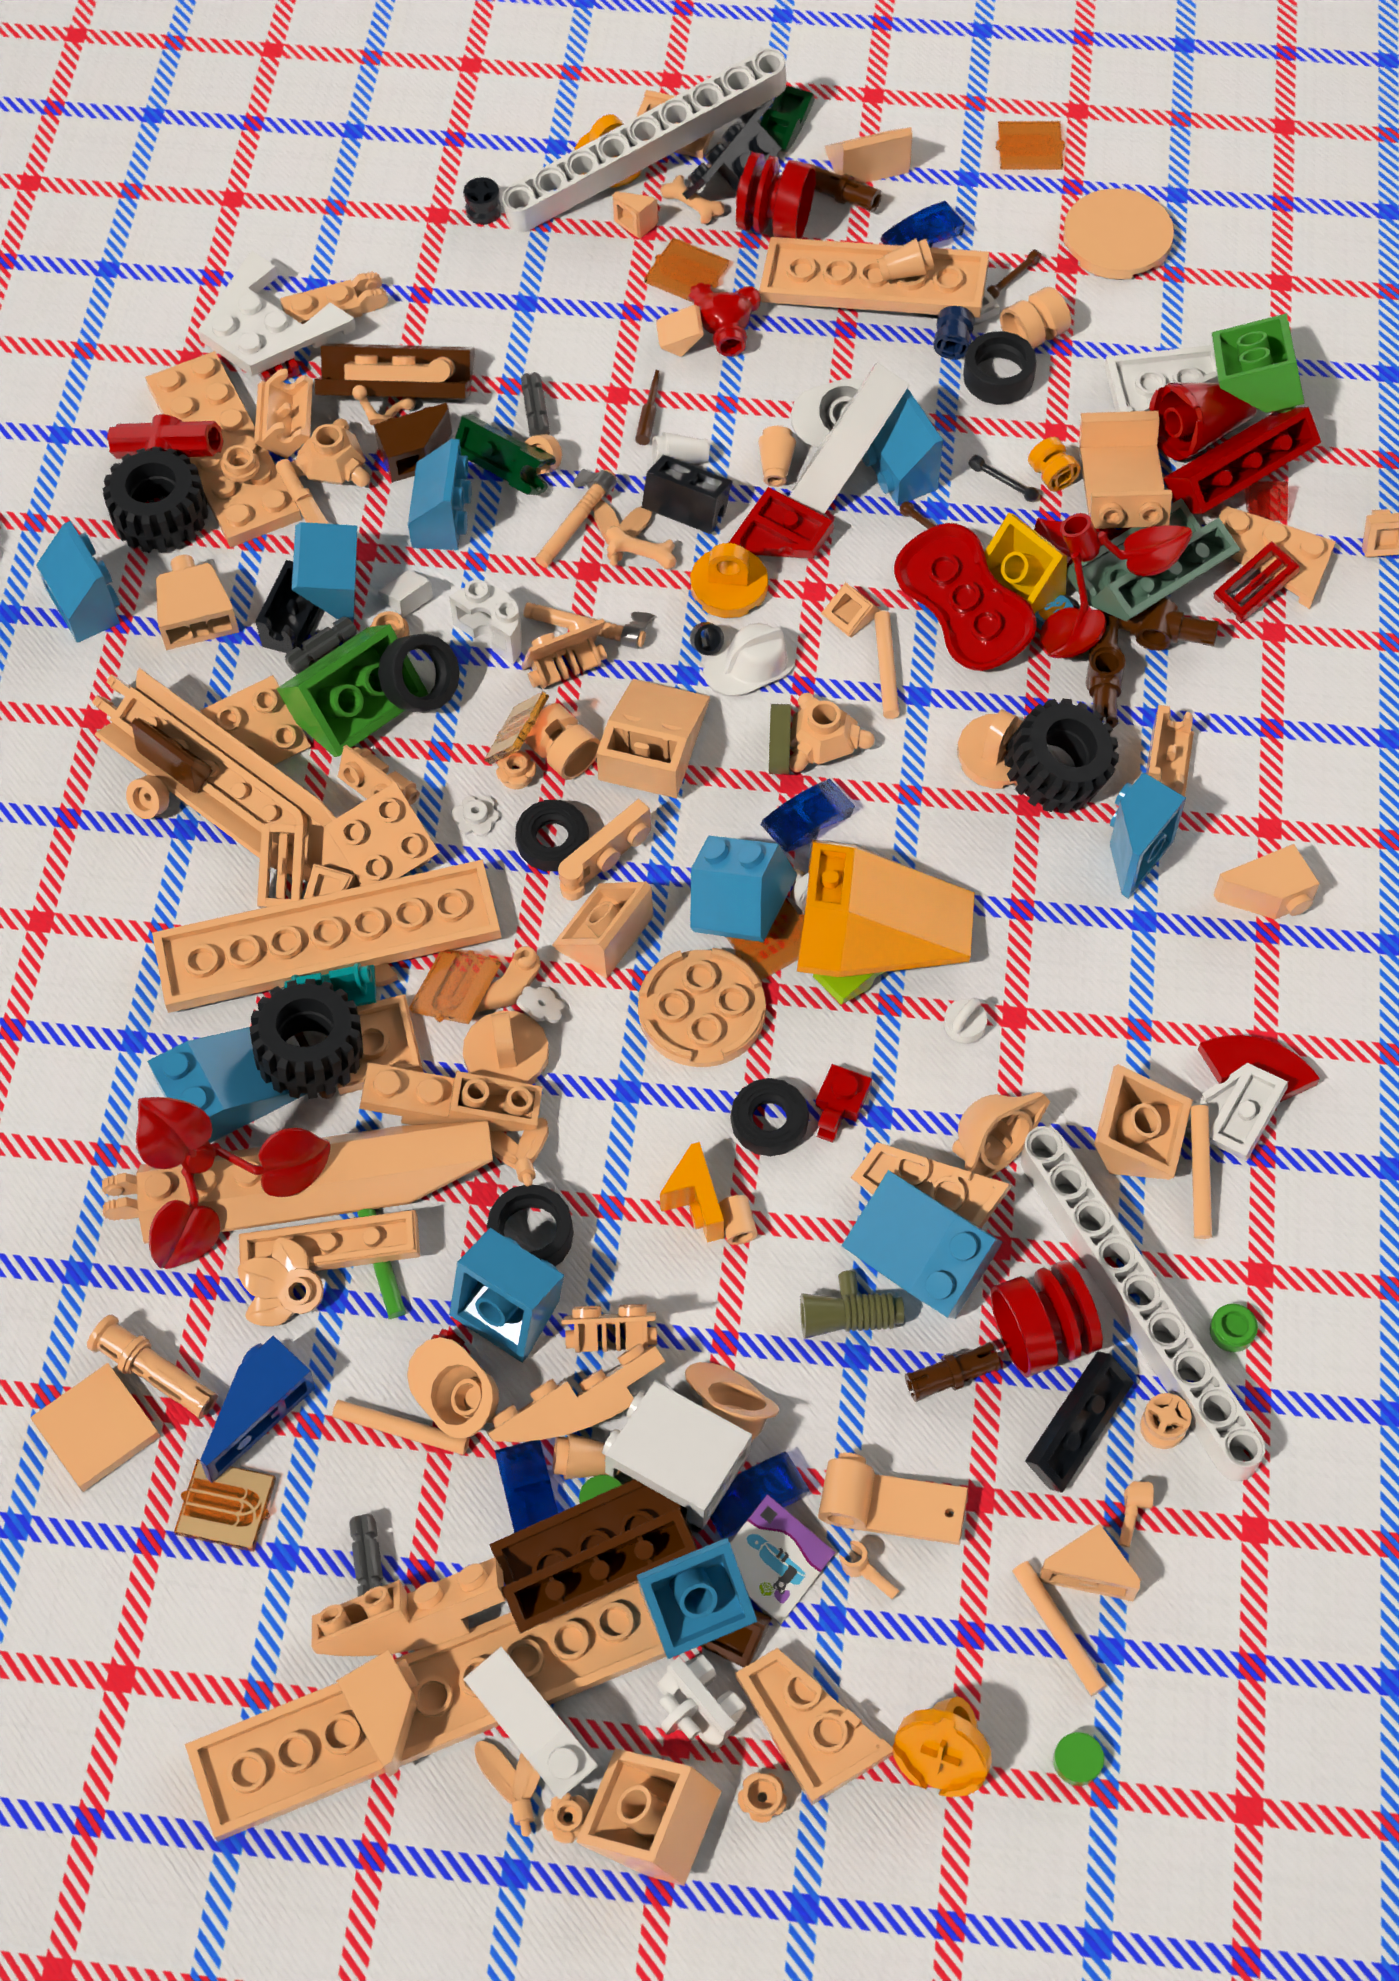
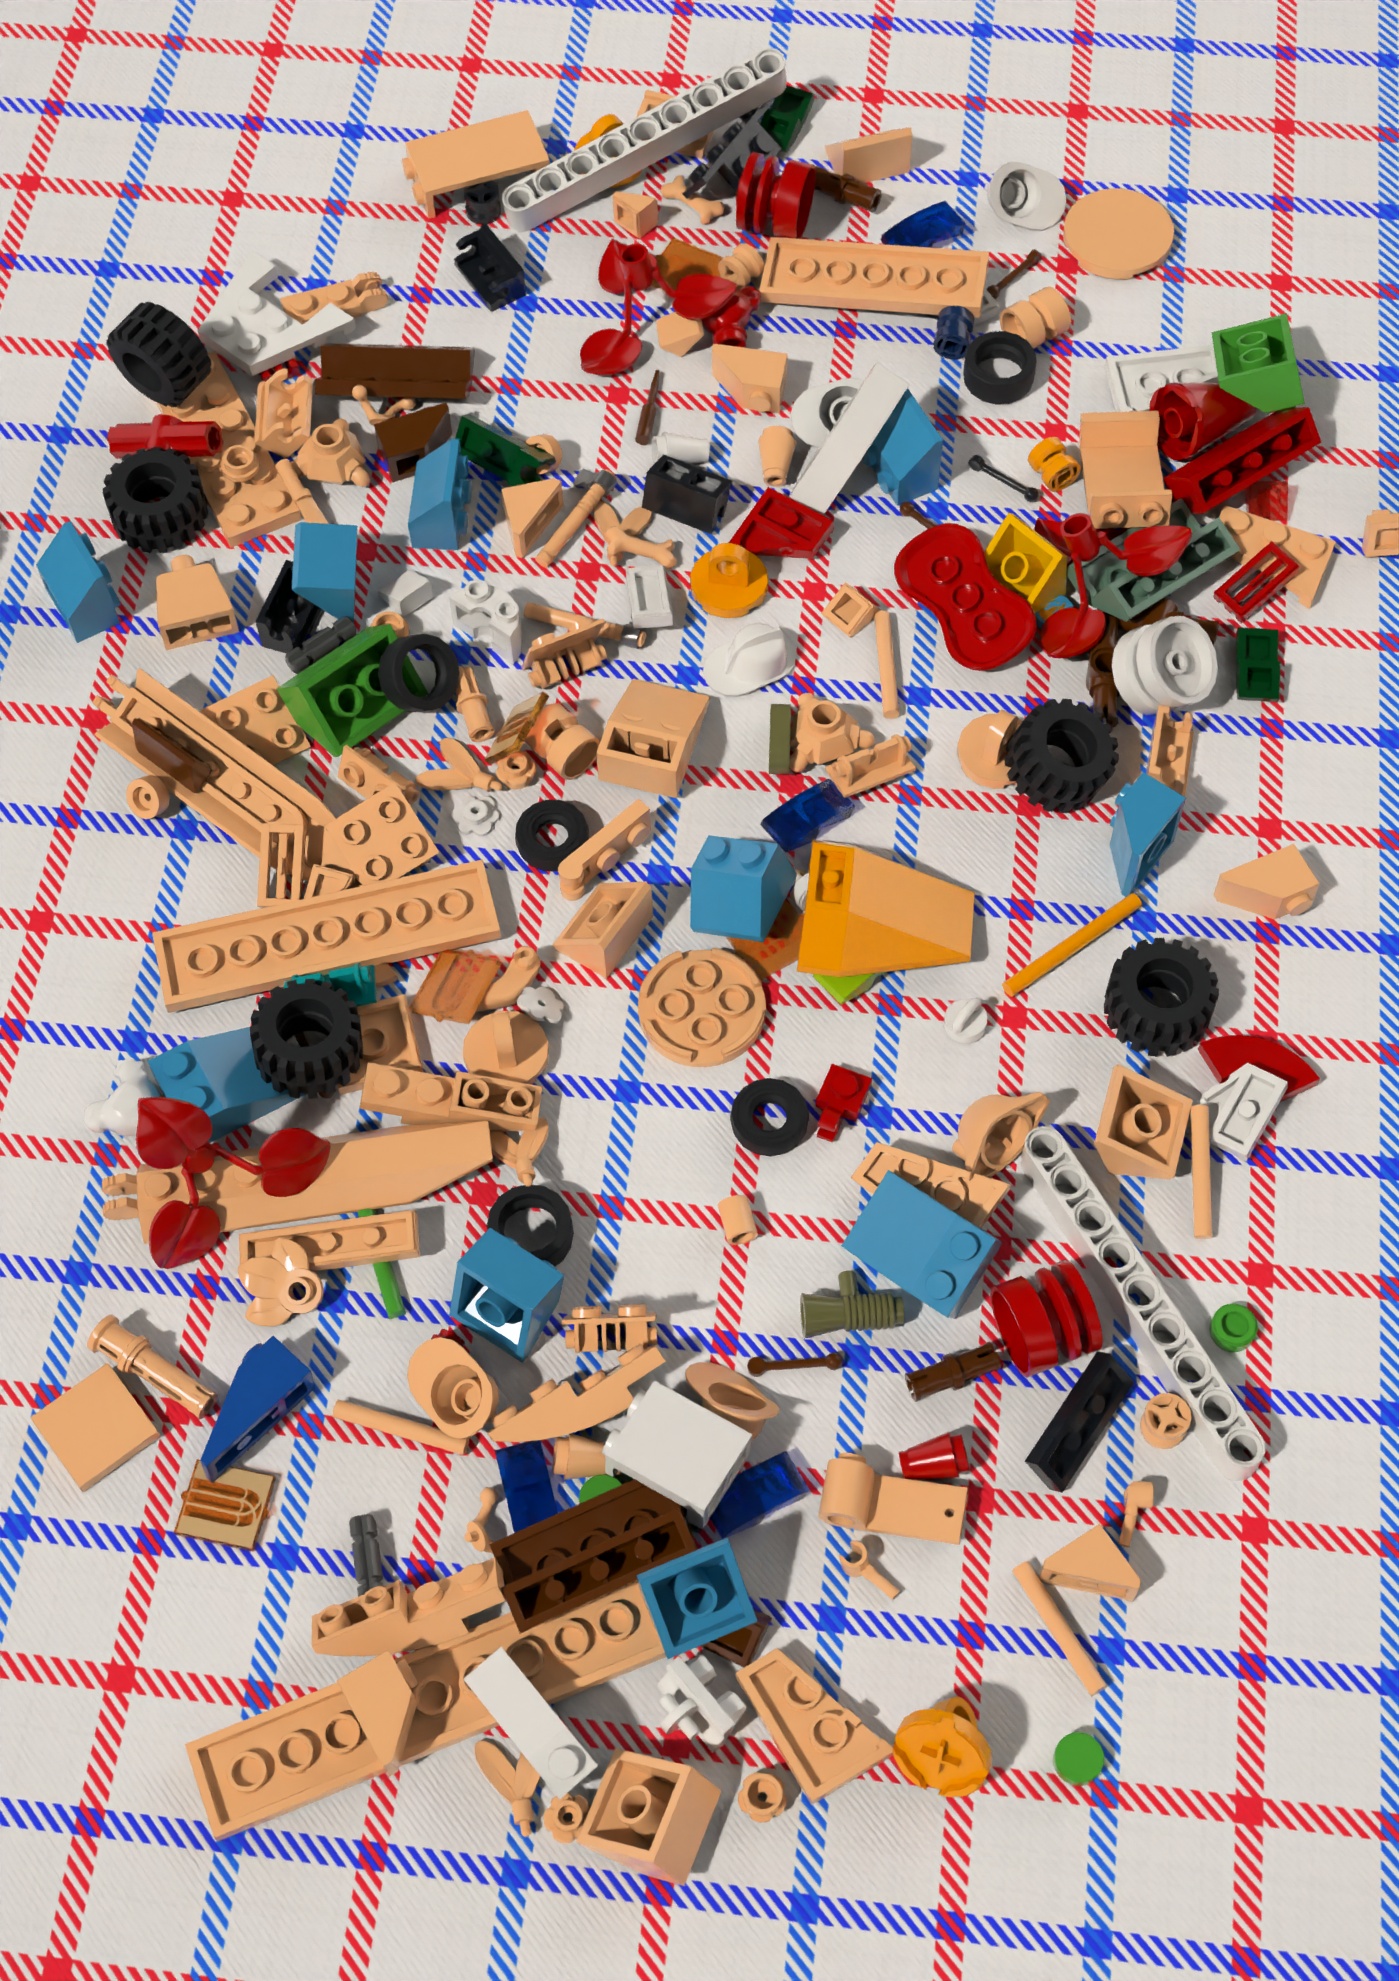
(120, 1110): none -> white animal
(159, 354): none -> black tyre
(401, 369): light nougat plate -> none
(464, 772): none -> light nougat piece
(472, 156): none -> light nougat panel
(473, 706): none -> light nougat axle
(475, 1529): none -> light nougat piece
(490, 269): none -> black hinge
(530, 510): none -> light nougat slope
(535, 404): dark grey axle -> none
(635, 268): none -> red plant
(649, 597): none -> white tile
(693, 1186): light orange slope -> none
(713, 636): black hinge -> none
(741, 266): none -> light nougat wheel
(751, 376): none -> light nougat slope
(757, 1366): none -> reddish brown hinge
(778, 1558): sticker -> none
(871, 767): none -> light nougat hinge
(907, 261): light nougat cone -> none
(935, 1458): none -> red cone
(1026, 196): none -> white piece
(1030, 145): clear orange piece -> none
(1071, 944): none -> light orange bar
(1164, 665): none -> white wheel
(1168, 968): none -> black tyre
(1257, 664): none -> dark green slope

